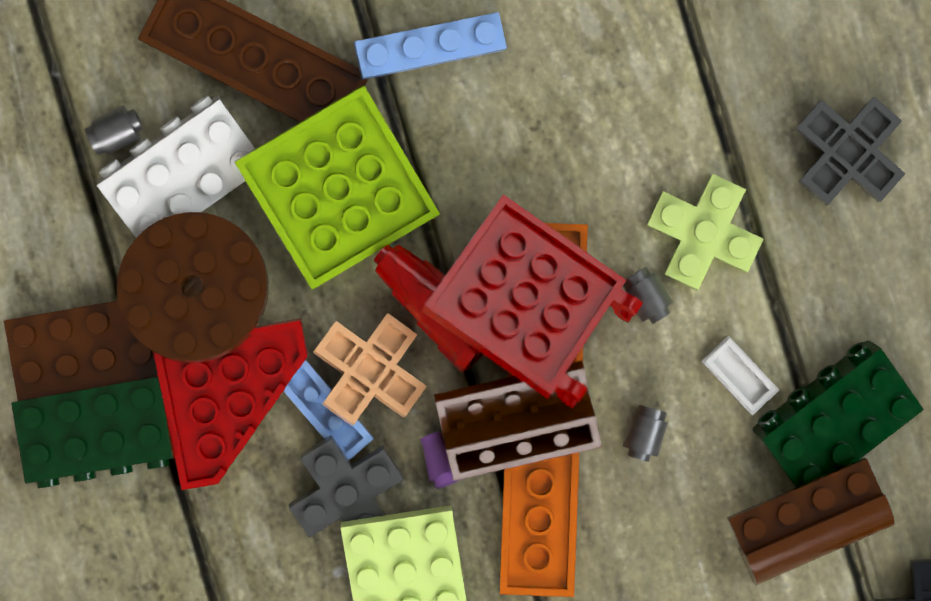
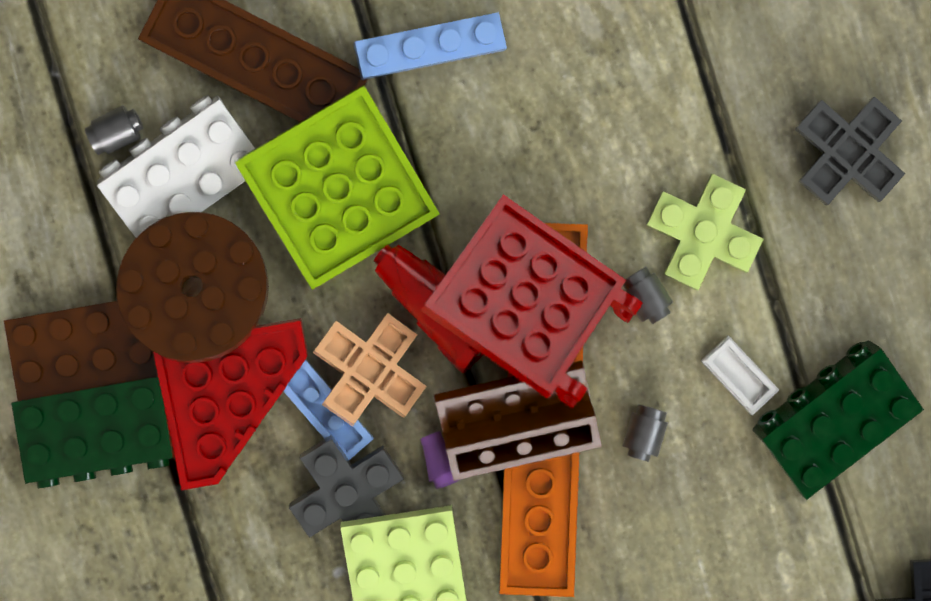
(811, 521): reddish brown brick -> none

